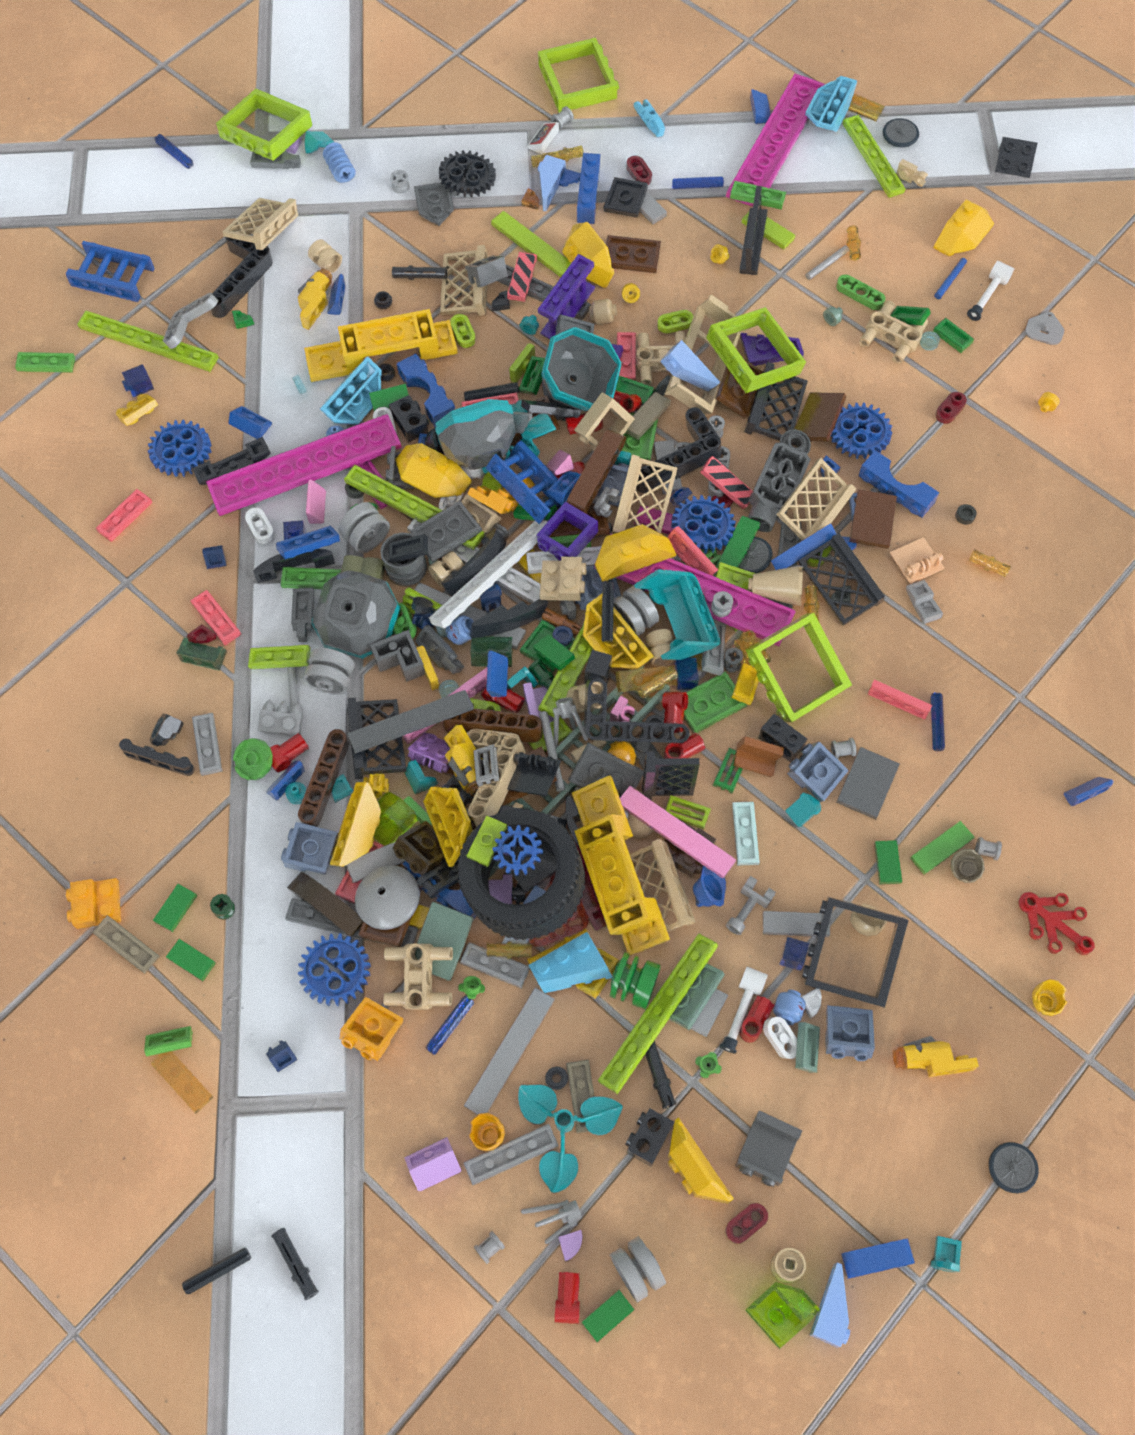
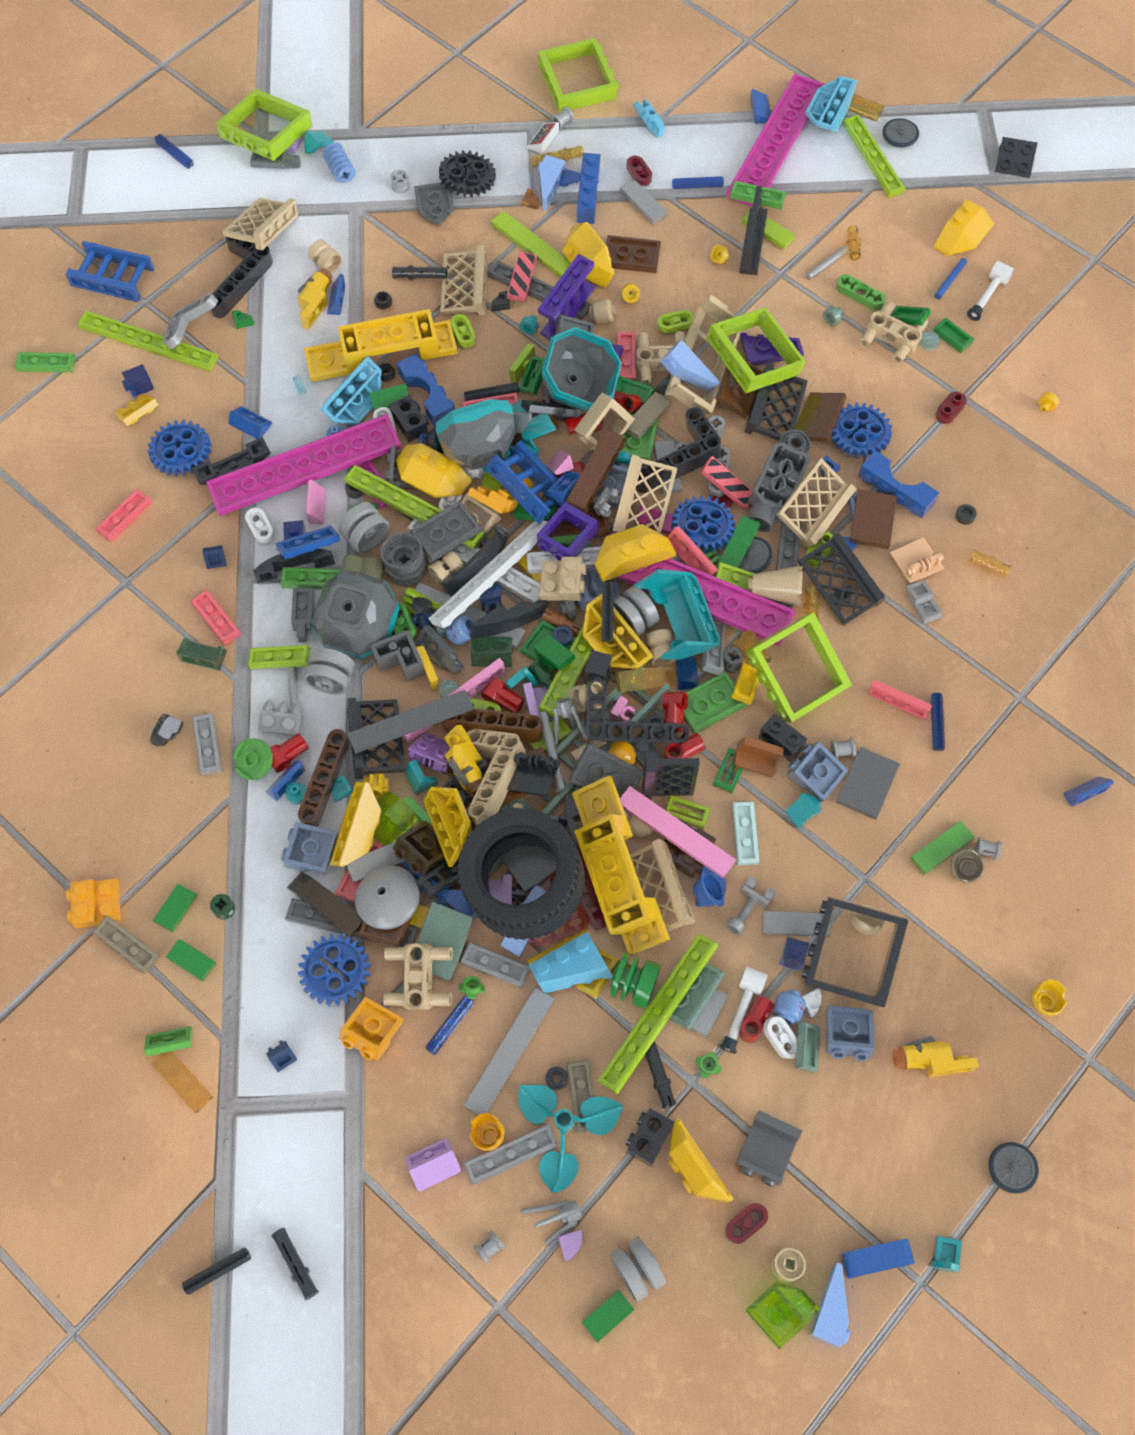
(150, 756): black plate -> none
(201, 635): dark red tile -> none
(408, 548): black tile -> none
(482, 847): lime plate -> none
(487, 270): hinge -> none
(494, 765): light grey tile -> none
(497, 674): blue slope -> none
(506, 849): blue gear -> none
(509, 950): clear yellow pin -> none
(567, 1304): red piece -> none
(625, 197): black tile -> none
(657, 682): clear yellow pin -> none
(680, 495): clear blue tile -> none
(720, 609): light grey wheel -> none
(804, 547): blue sticker -> none
(888, 862): green tile -> none
(909, 173): tan plate -> none
(1045, 324): light grey piece -> none
(1053, 921): red plant -> none

